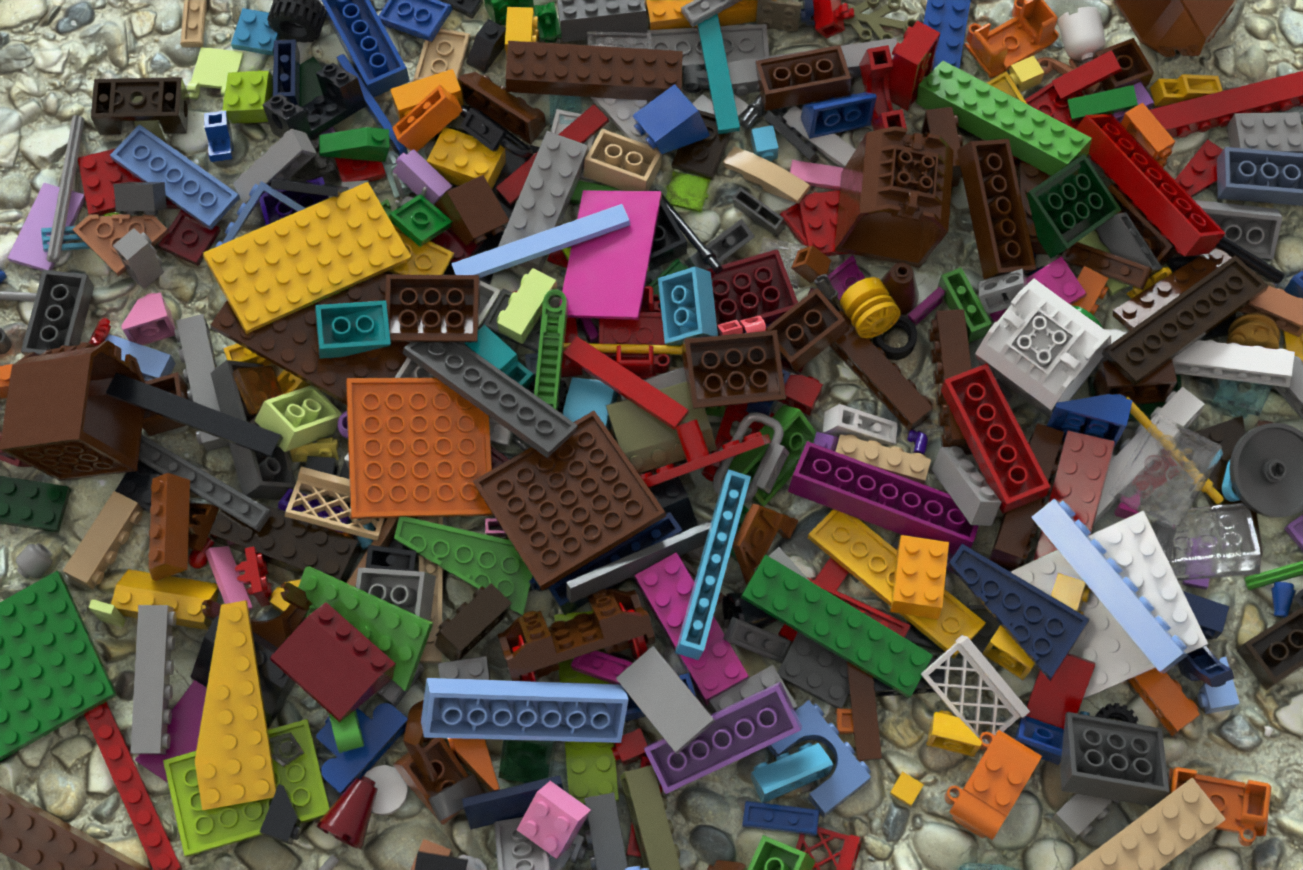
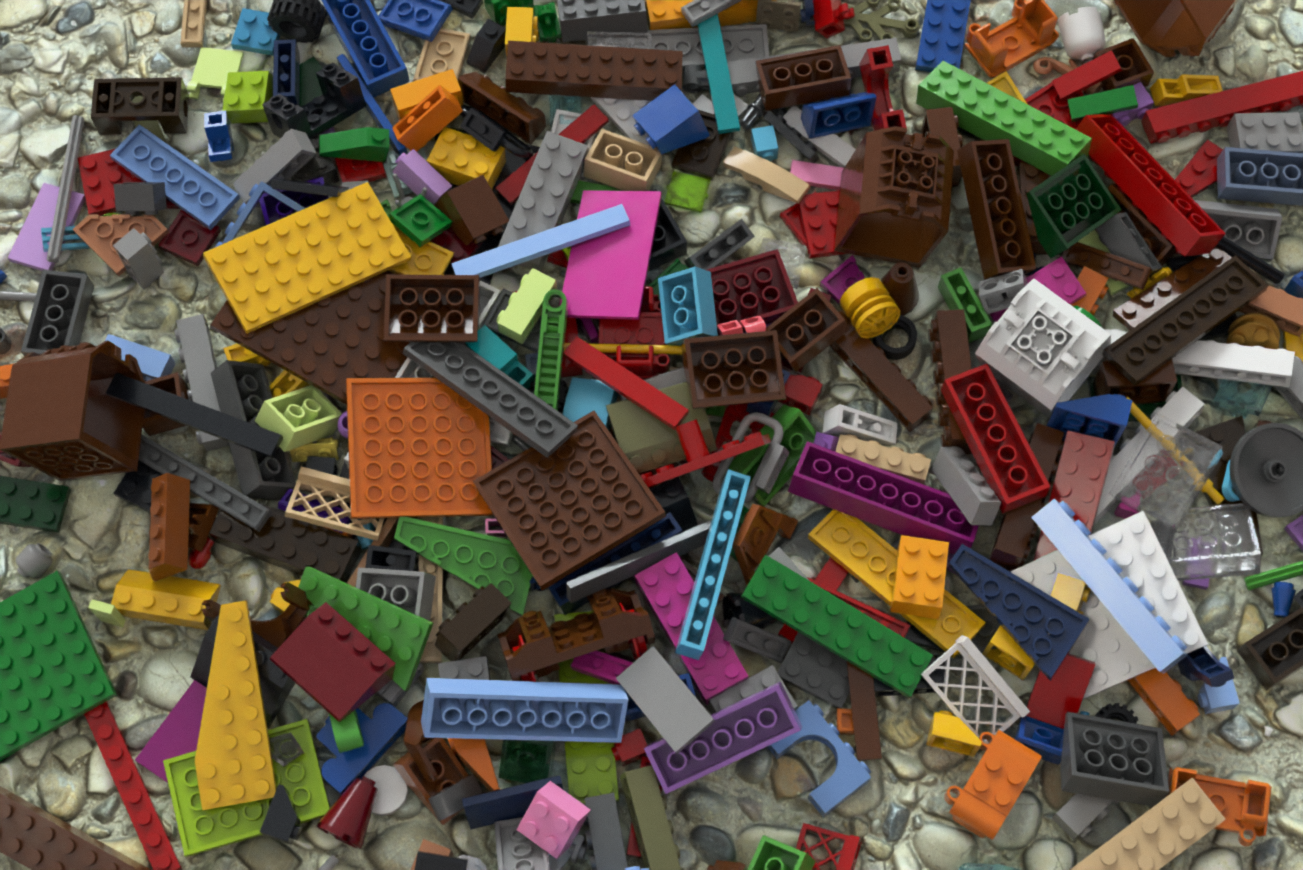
(100, 332): red gear -> none
(103, 540): tan brick -> none
(149, 320): bright pink slope -> none
(152, 679): light grey brick -> none
(224, 571): bright pink tile -> none
(255, 575): red piece -> none
(256, 386): clear orange plate -> none
(351, 328): teal slope -> none
(706, 254): black bar -> none
(761, 209): dark grey piece -> none
(781, 818): blue tile -> none
(791, 772): medium azure slope -> none
(811, 263): dark orange brick -> none
(826, 288): dark grey axle -> none
(906, 789): yellow tile -> none
(912, 63): red brick -> none
(920, 441): dark purple arm -> none
(927, 306): magenta tile -> none
(1026, 73): light yellow brick -> none
(1149, 133): orange window -> none
(1209, 615): dark blue slope -> none

